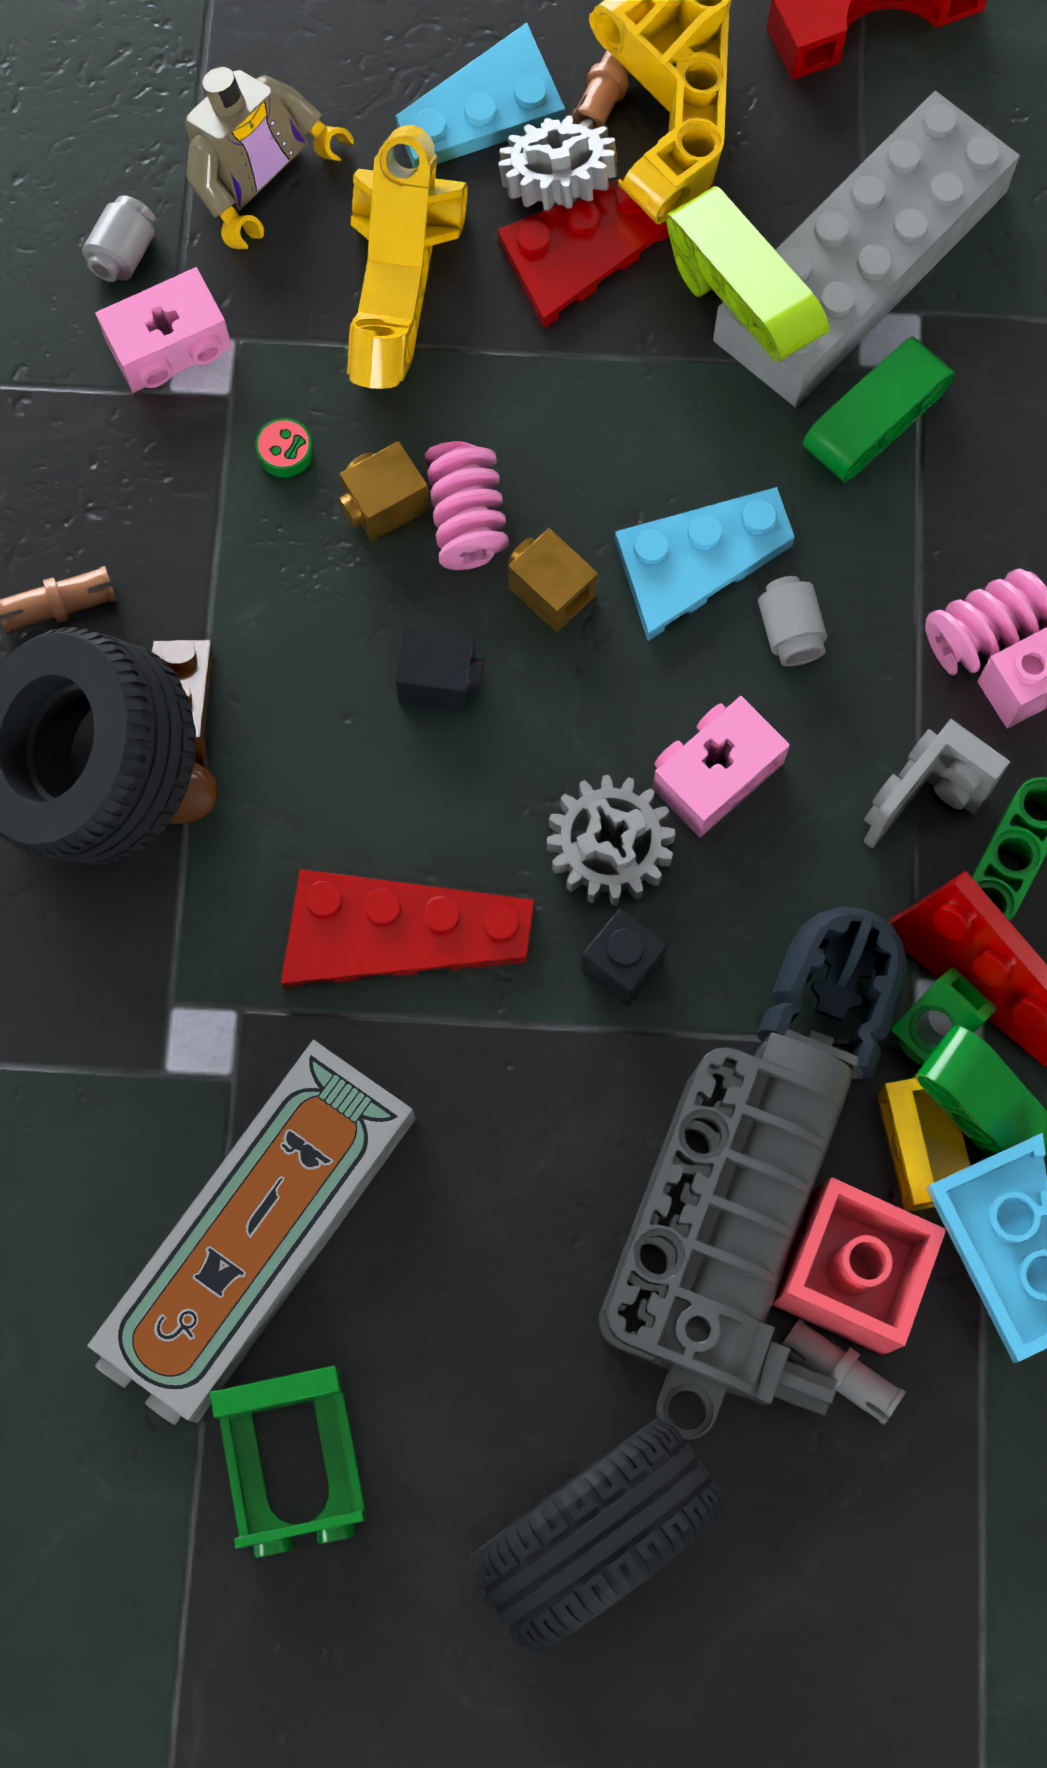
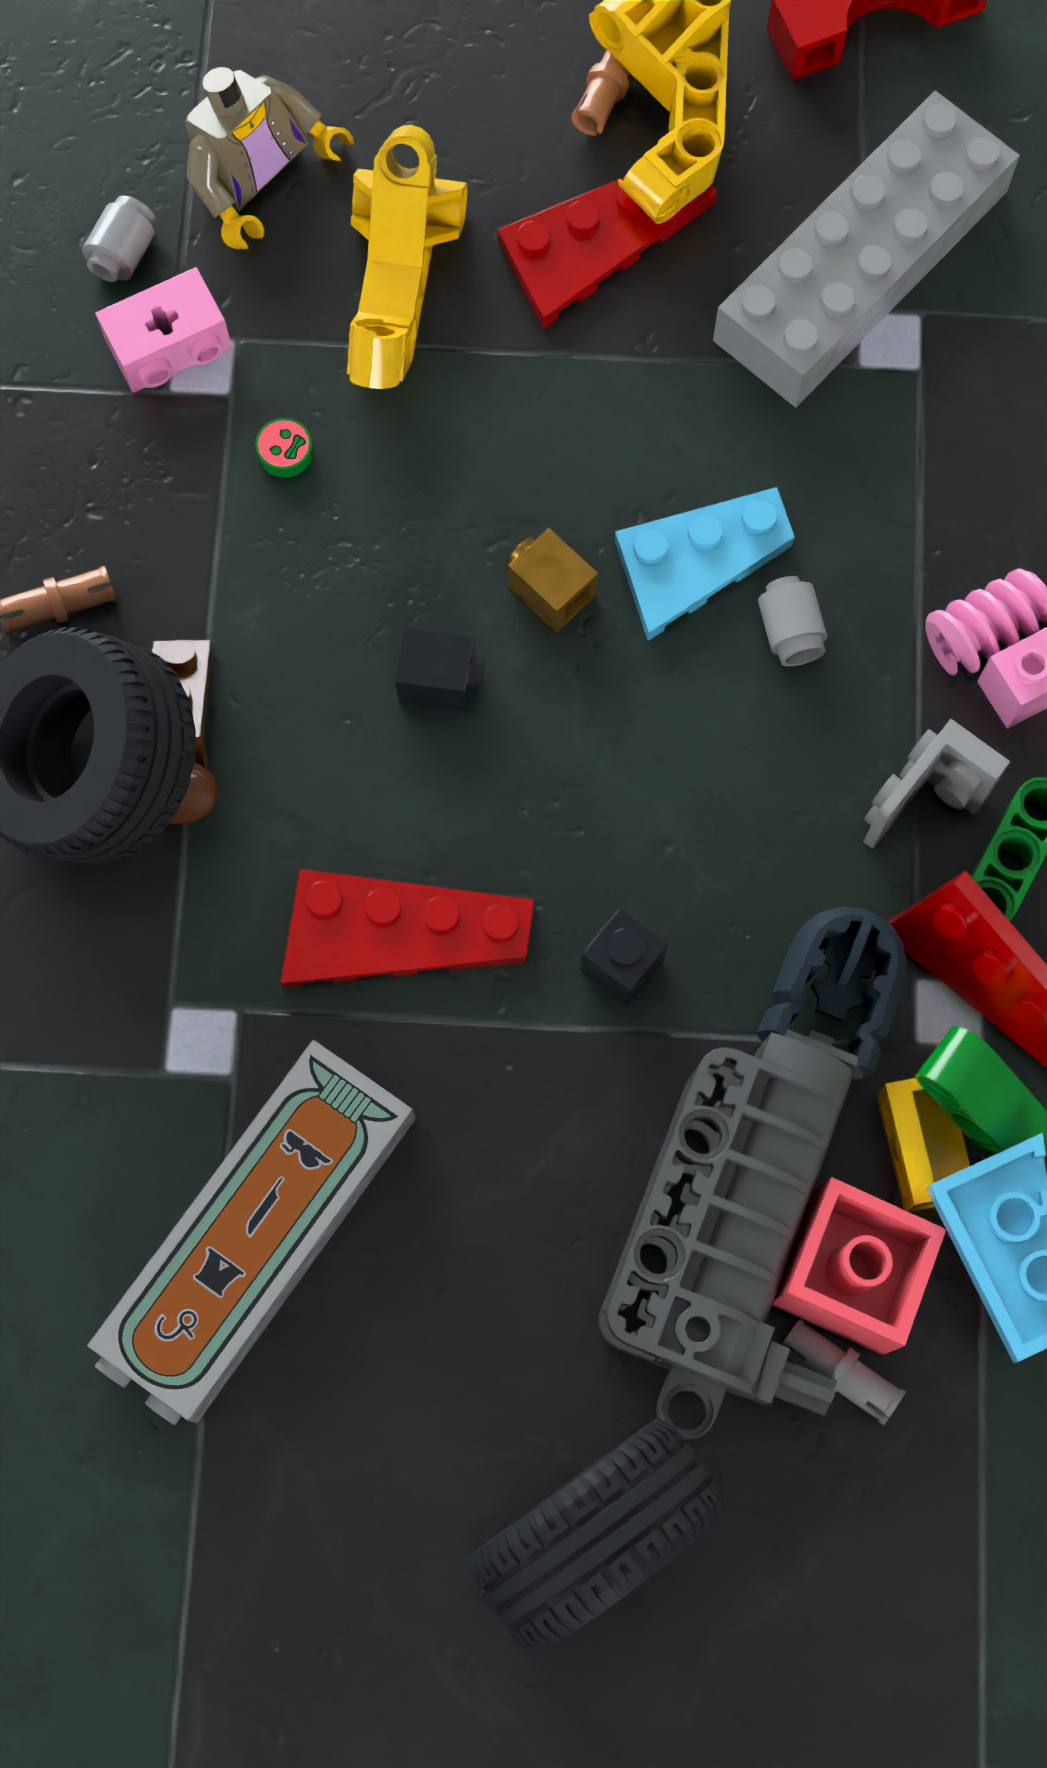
(255, 1519): green panel -> none
(383, 491): pearl gold brick -> none
(465, 504): bright pink piece -> none
(487, 100): medium azure wing -> none
(558, 162): light grey gear -> none
(630, 826): light grey gear -> none
(705, 794): bright pink brick -> none
(727, 254): beam -> none
(878, 409): green beam -> none
(951, 996): green brick -> none

